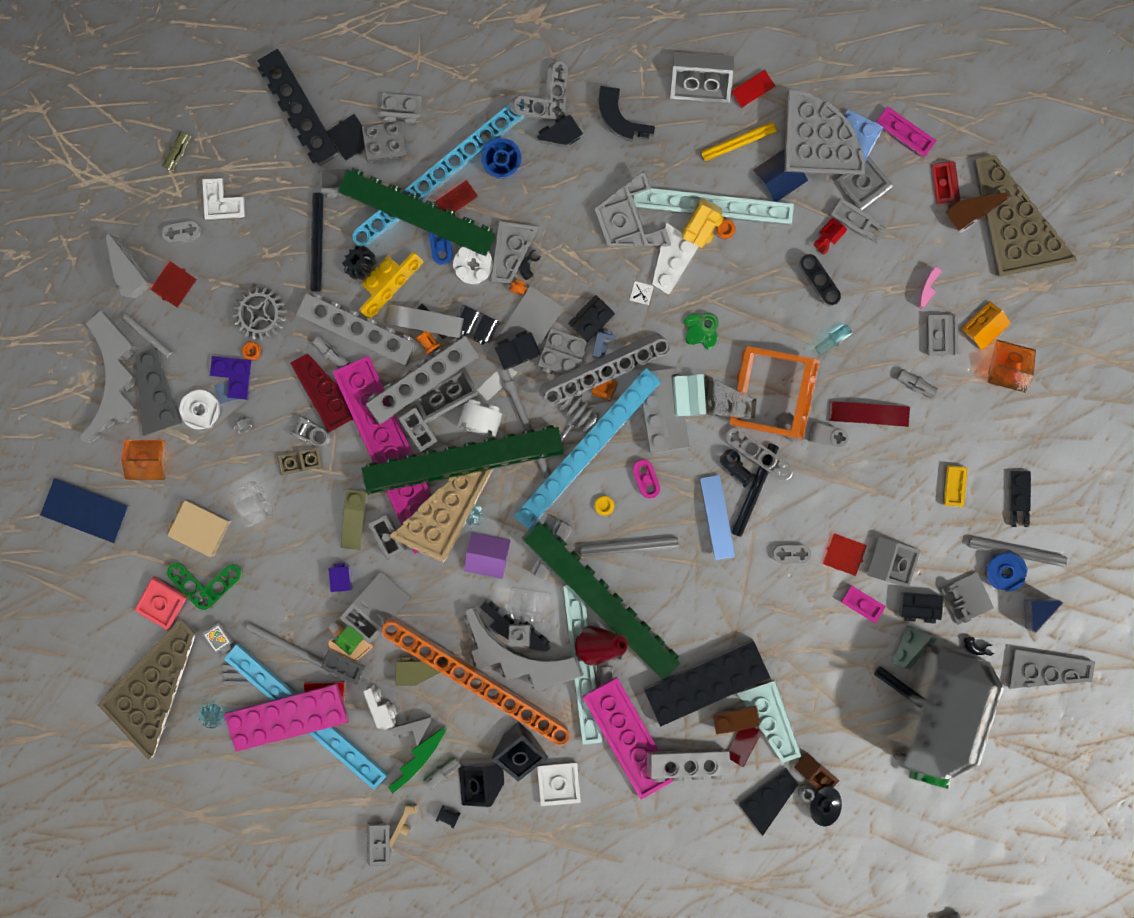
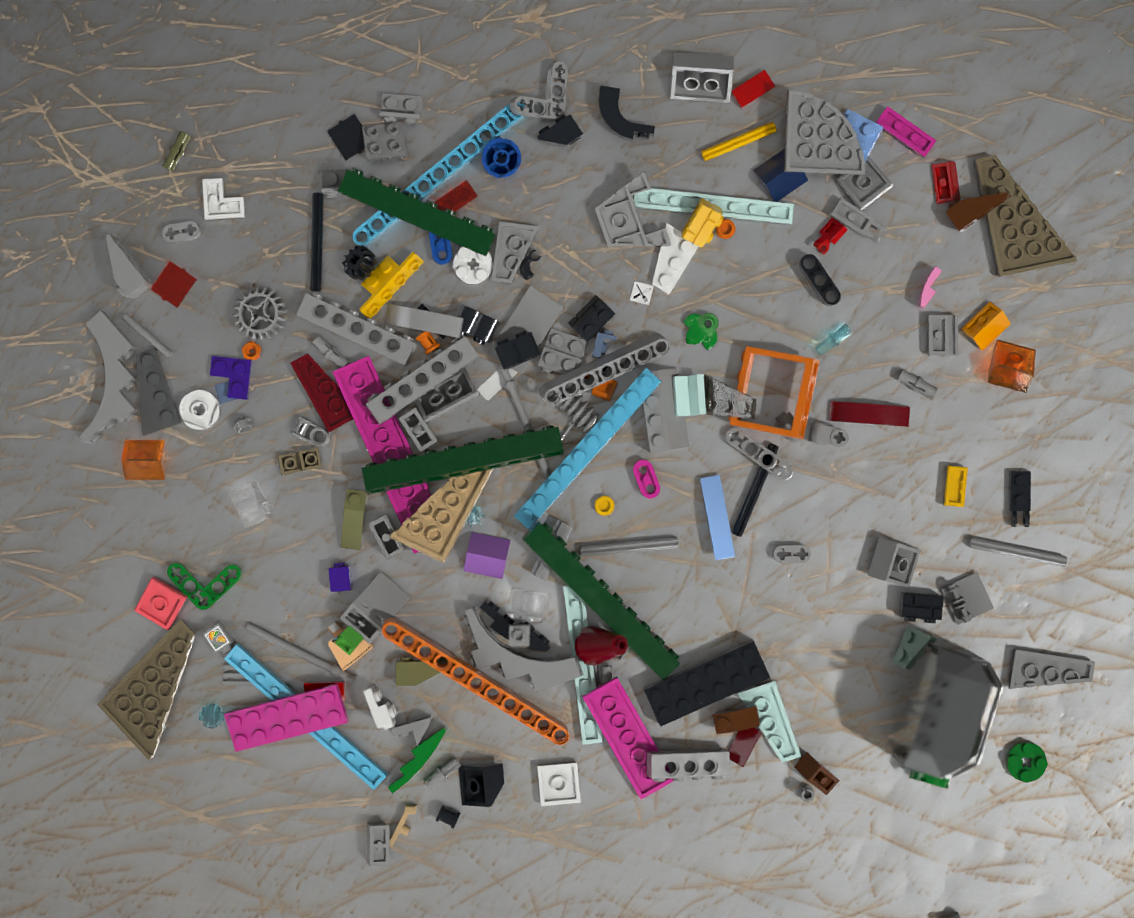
(84, 510): dark blue tile -> none
(198, 528): tan brick -> none
(276, 61): black brick -> none
(343, 666): dark grey plate -> none
(480, 419): white brick -> none
(517, 287): orange plate -> none
(519, 752): black slope -> none
(736, 468): black connector -> none
(768, 800): black wing -> none
(826, 806): black dish -> none
(844, 554): clear red piece -> none
(863, 604): dark pink plate -> none
(897, 685): black axle -> none
(972, 647): black arm -> none
(1010, 560): blue plate -> none
(1027, 750): none -> green plate
(1039, 611): dark blue slope -> none

